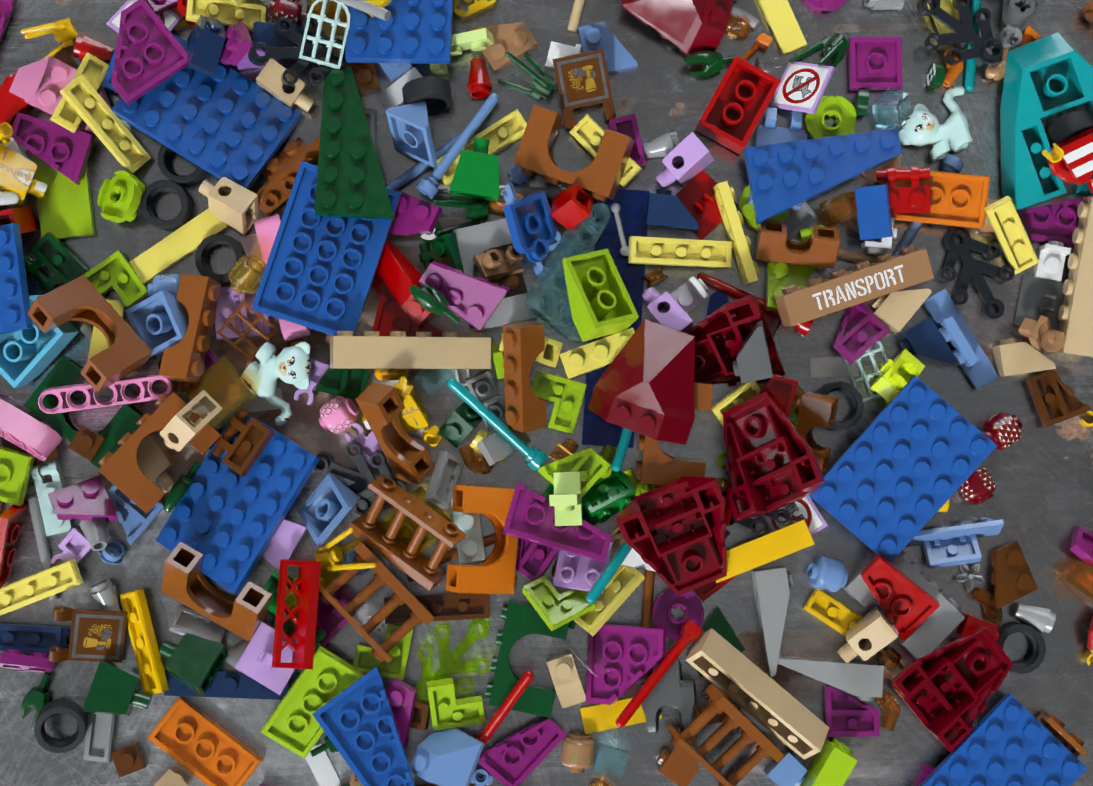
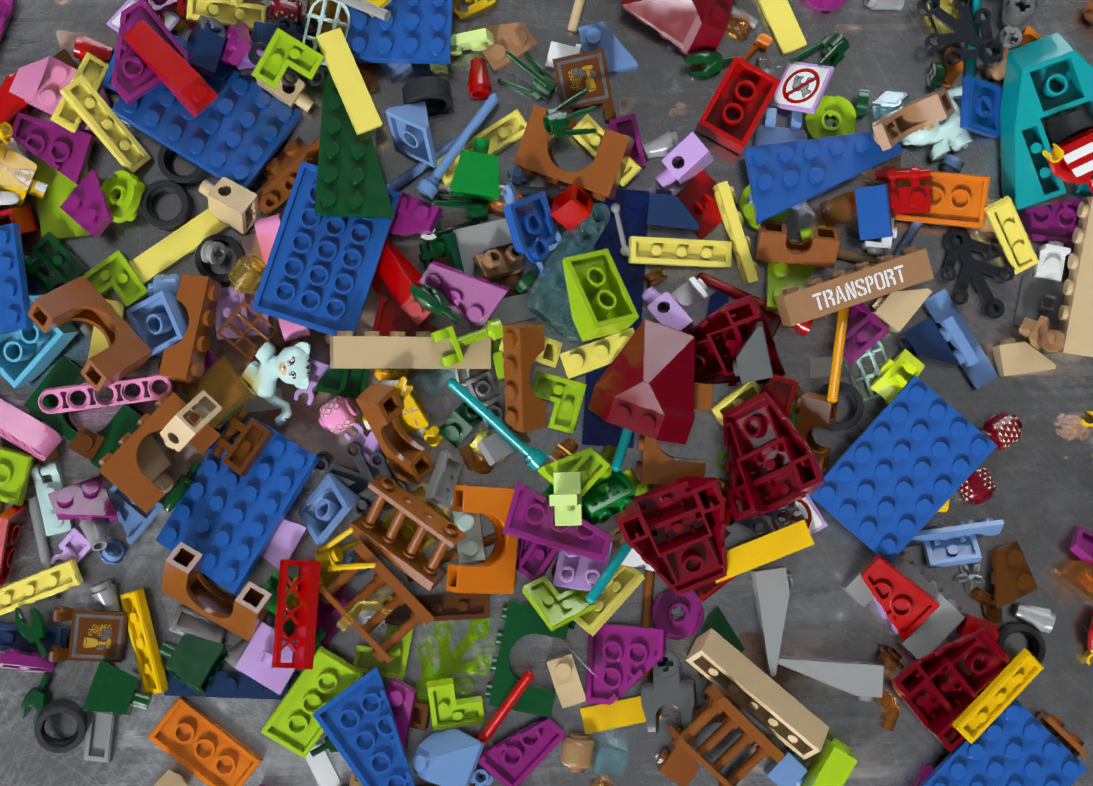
(35, 631): none -> dark green hand
(62, 30): yellow plant -> none
(89, 205): none -> magenta wing
(128, 759): reddish brown plate -> none
(171, 68): none -> red slope
(213, 252): none -> light grey bush
(286, 52): none -> lime plate
(348, 81): none -> light yellow tile
(362, 604): none -> clear yellow arm
(393, 94): white sticker -> none
(493, 329): none -> lime bar
(525, 281): none -> dark green tile
(557, 121): none -> dark green plant
(689, 634): red piece -> none
(827, 574): medium blue head -> none
(831, 611): yellow tile -> none
(837, 358): none -> light orange bar
(848, 715): magenta wing -> none
(875, 63): magenta plate -> none
(875, 628): tan torso -> none
(911, 118): none -> medium nougat arch
(981, 106): none -> blue plate
(997, 696): none -> yellow tile
(1053, 398): reddish brown wing -> none

